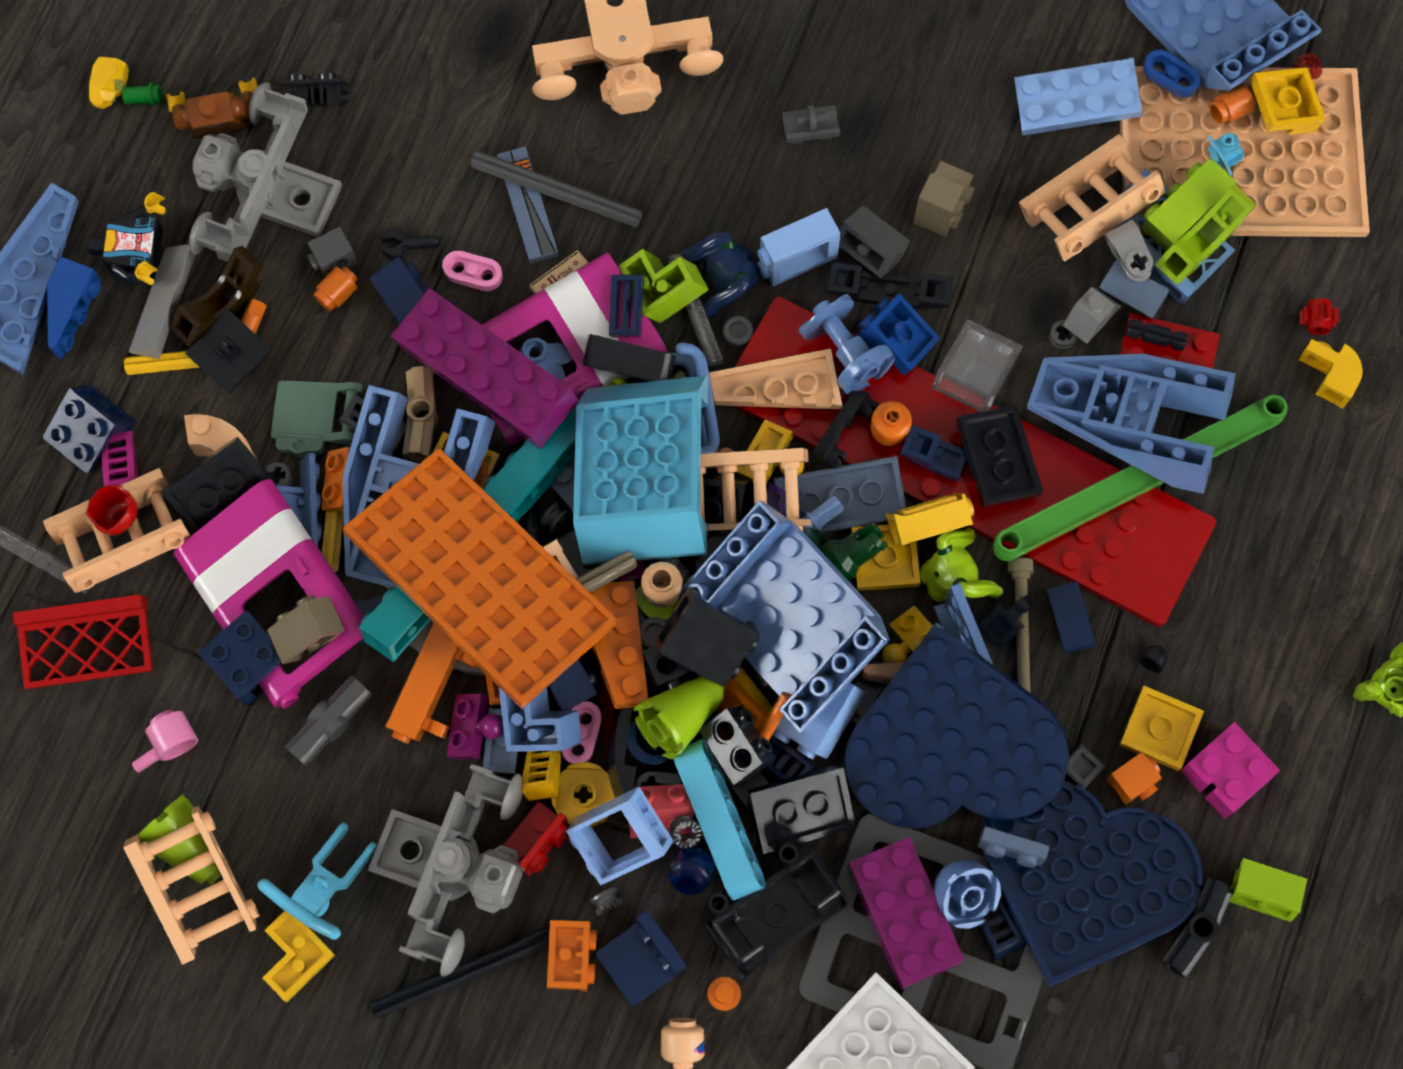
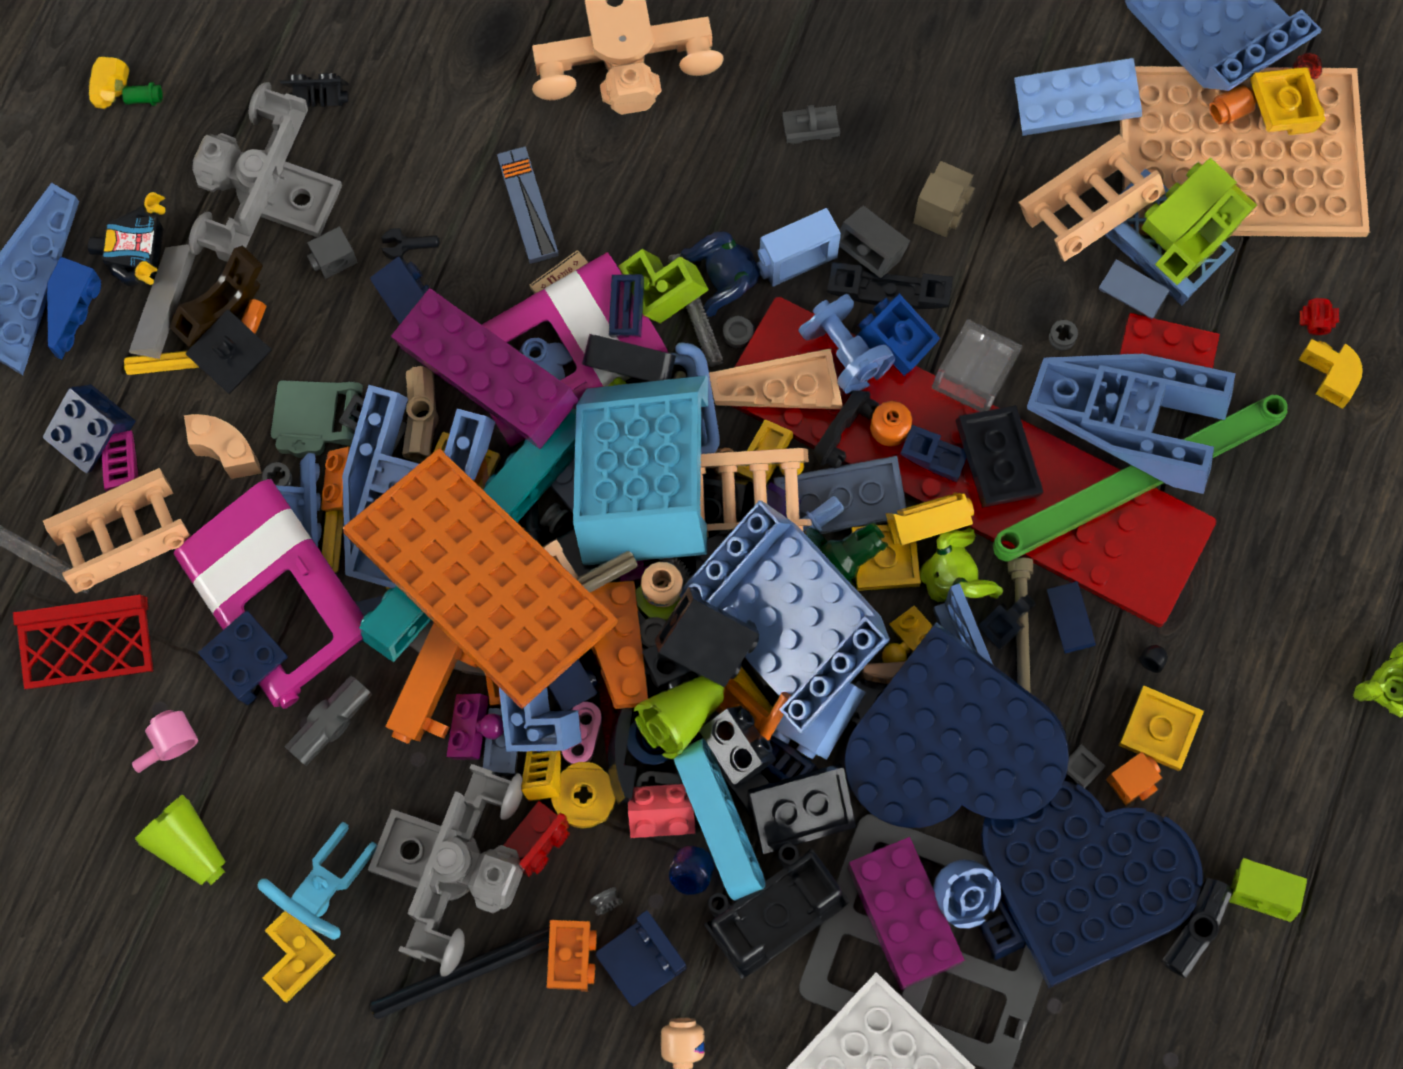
(112, 509): red hair -> none
(172, 911): light nougat fence -> none
(212, 112): dark orange torso -> none
(215, 483): black plate -> none
(305, 629): dark tan brick -> none
(335, 288): orange brick -> none
(474, 269): bright pink plate -> none
(556, 188): dark grey axle -> none
(643, 821): light blue window -> none
(686, 840): dark grey bush -> none
(724, 993): orange plate -> none
(1025, 851): sand blue plate -> none
(1091, 314): light grey slope -> none
(1128, 246): light grey piece -> none
(1157, 334): black axle -> none
(1173, 72): blue plate -> none
(1226, 151): medium azure hinge -> none
(1233, 767): dark pink piece -> none

